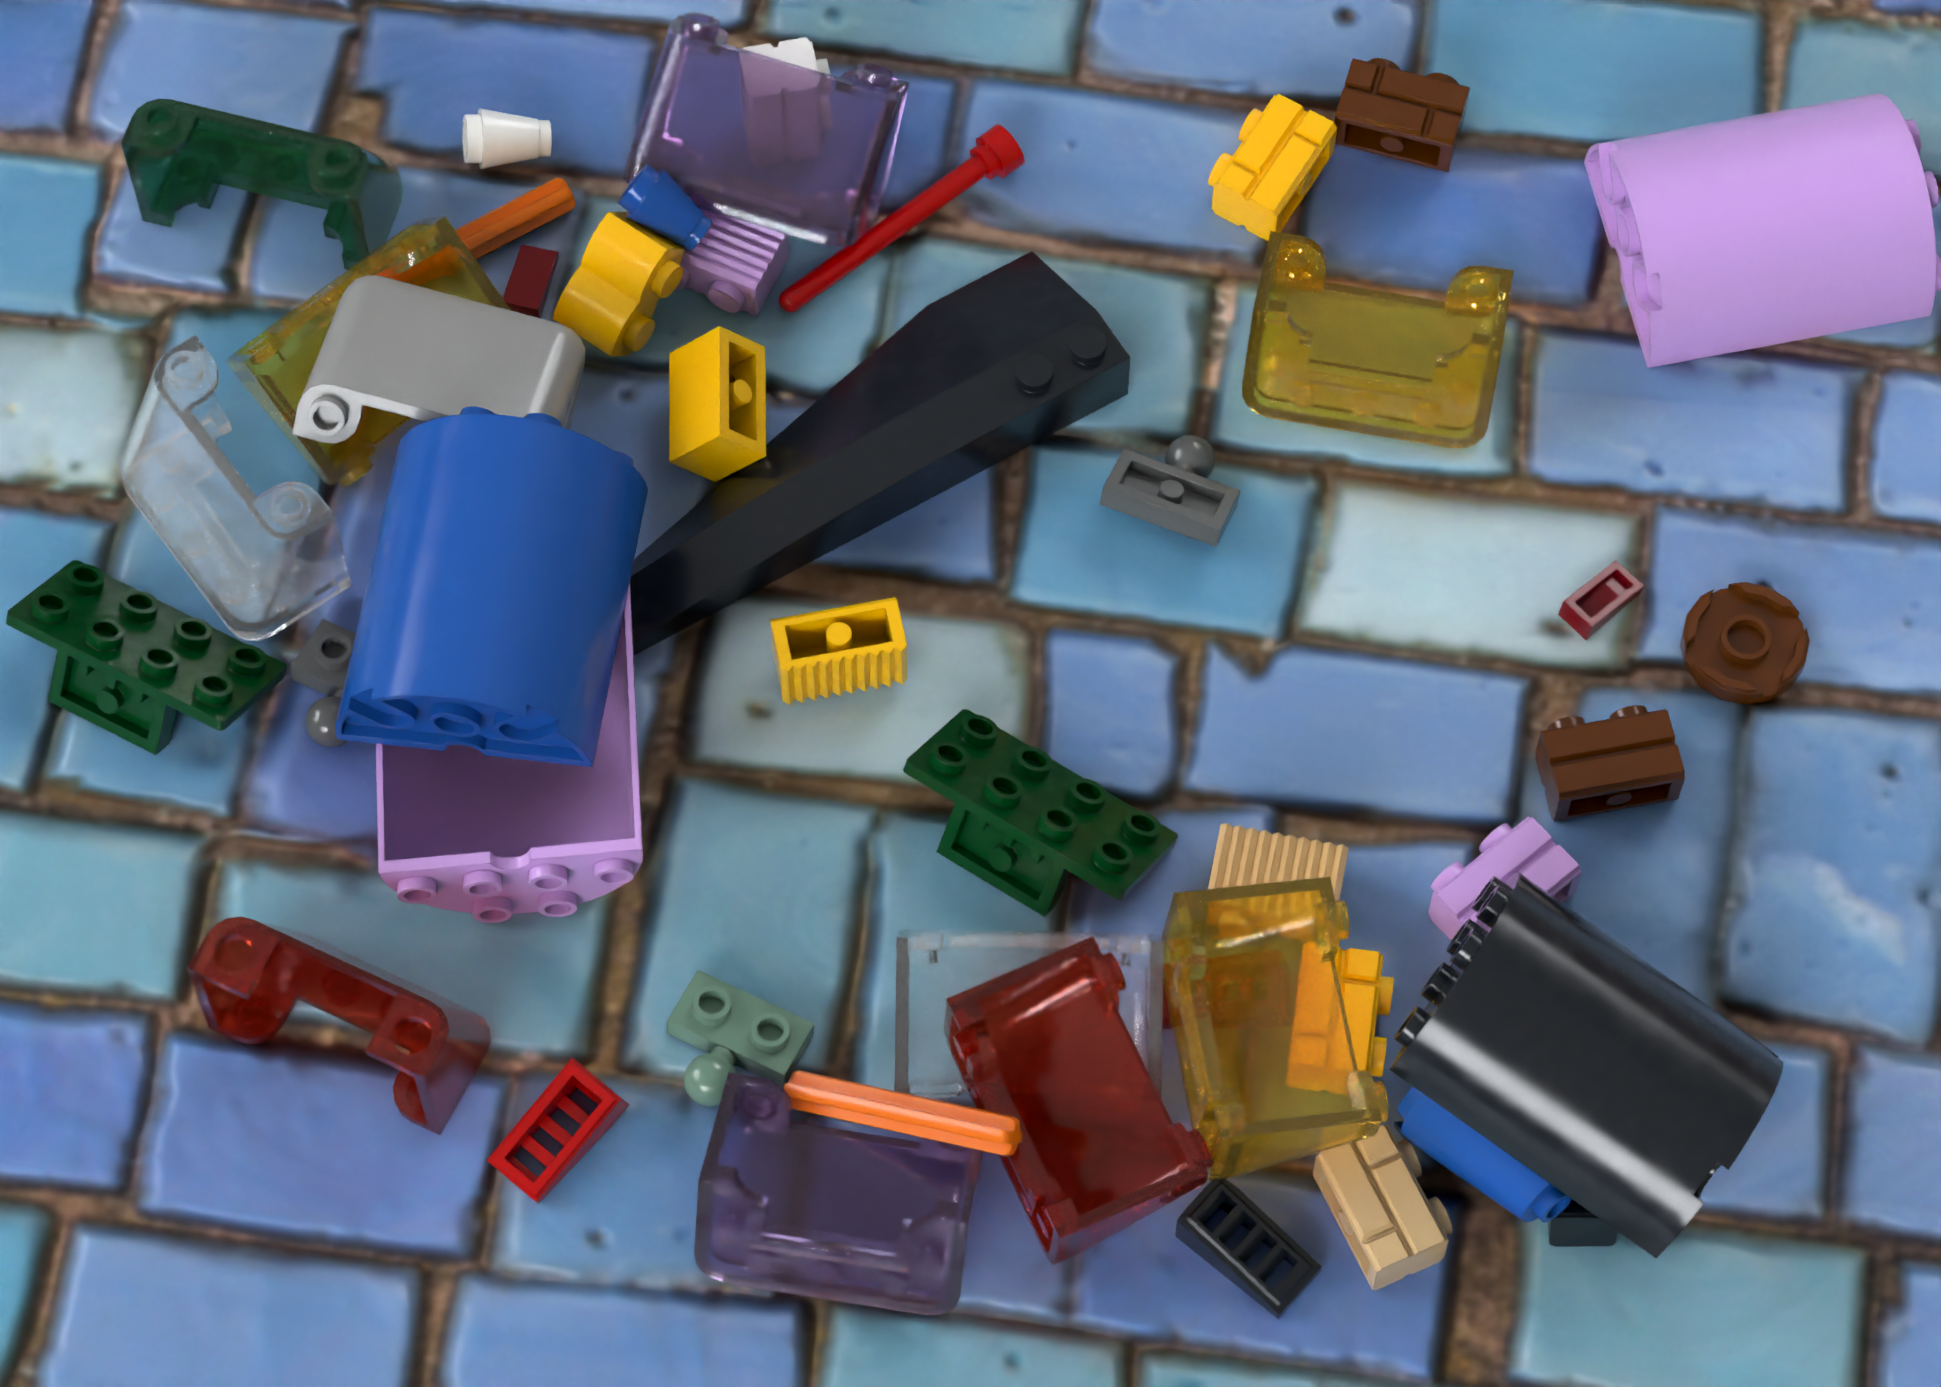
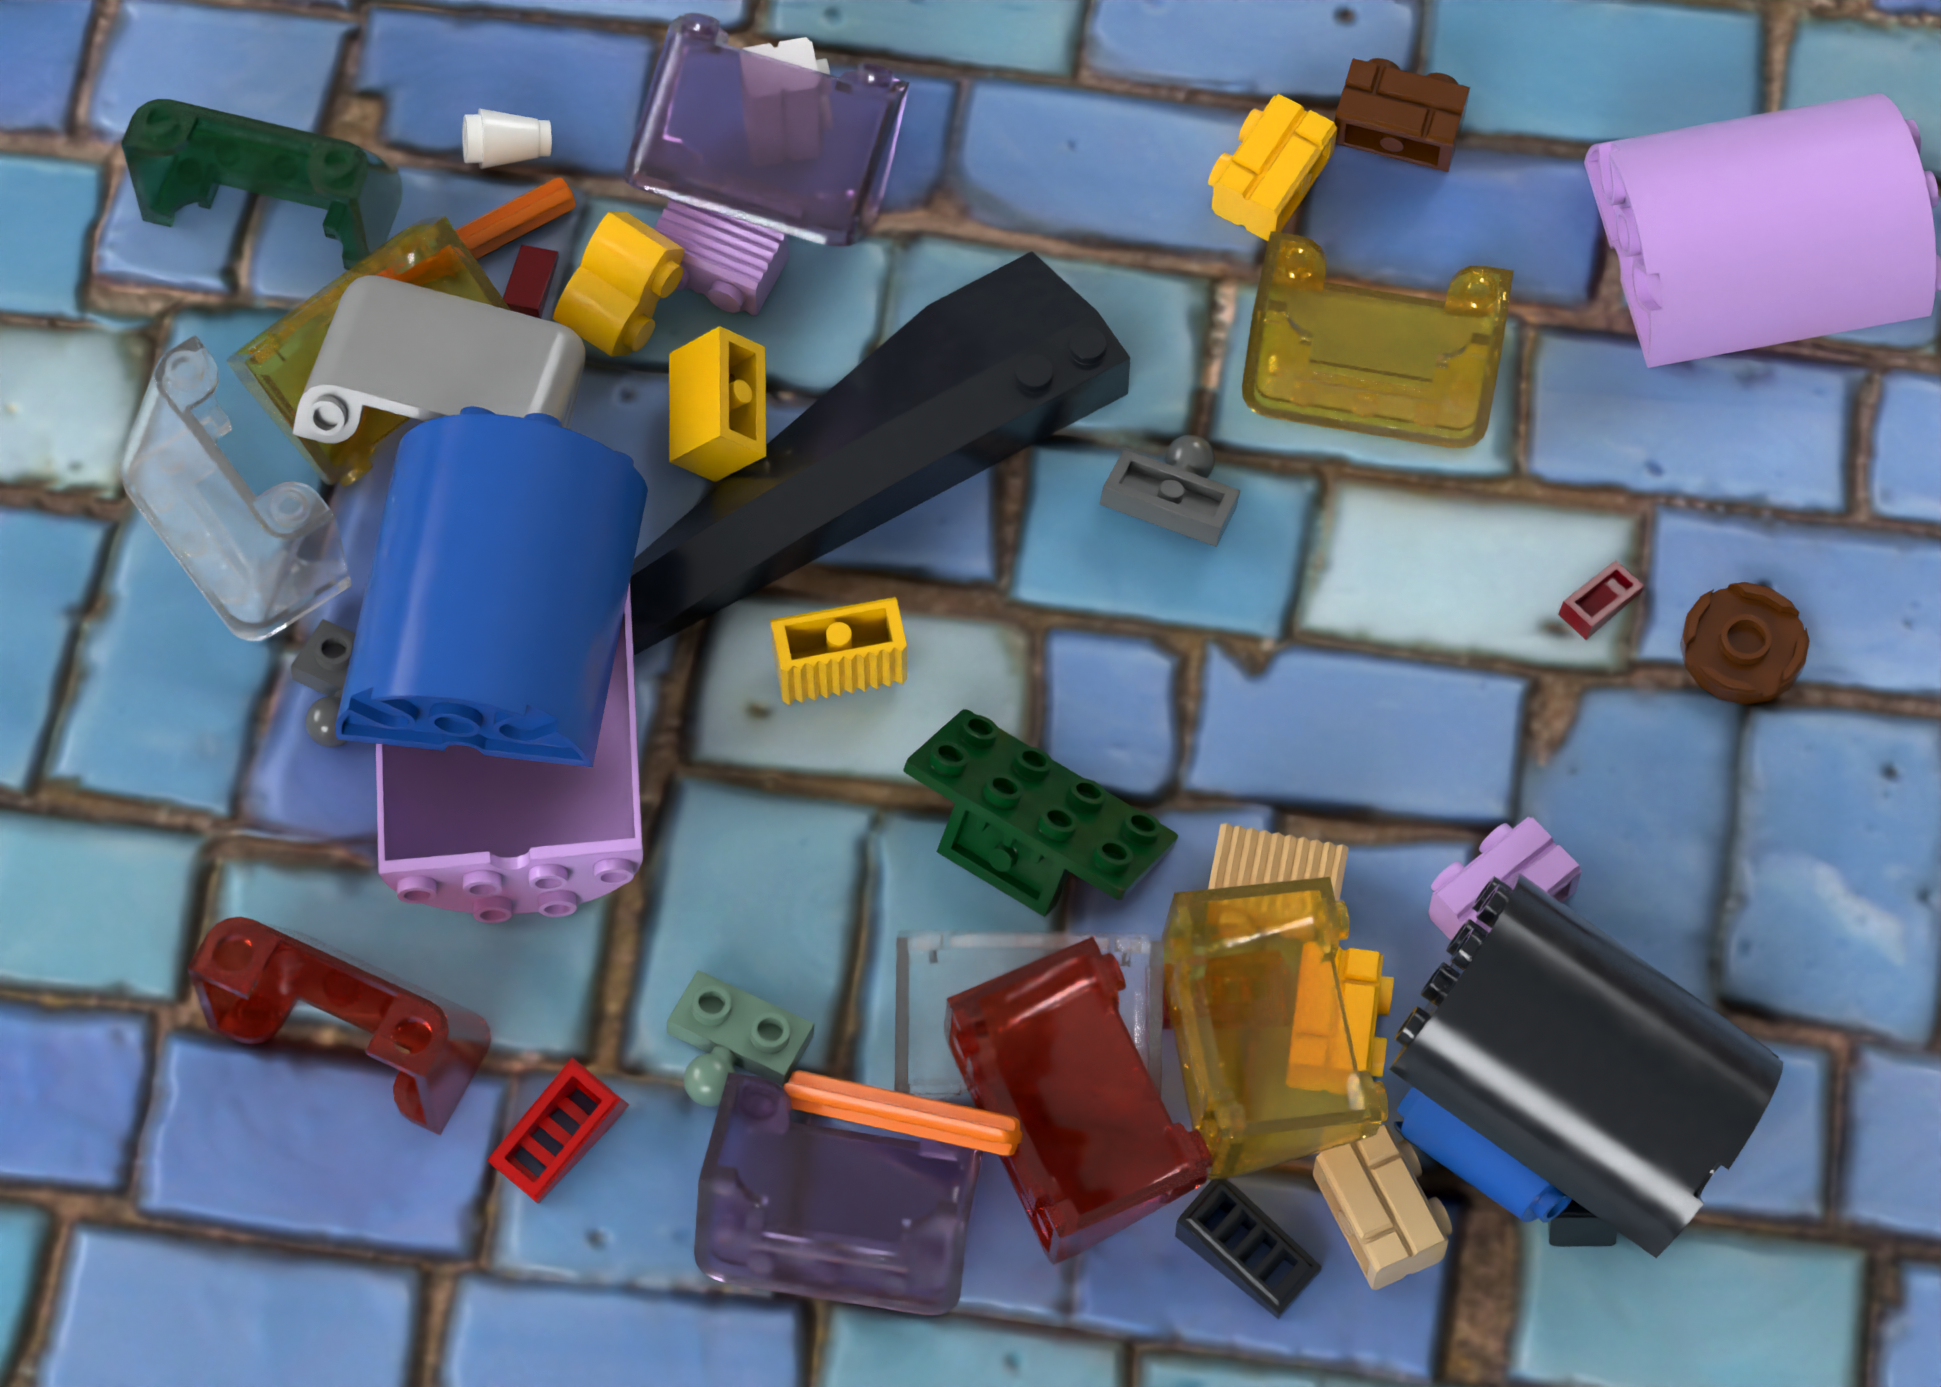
(138, 660): dark green bracket -> none
(664, 207): blue cone -> none
(993, 156): red piece -> none
(1609, 762): reddish brown brick -> none

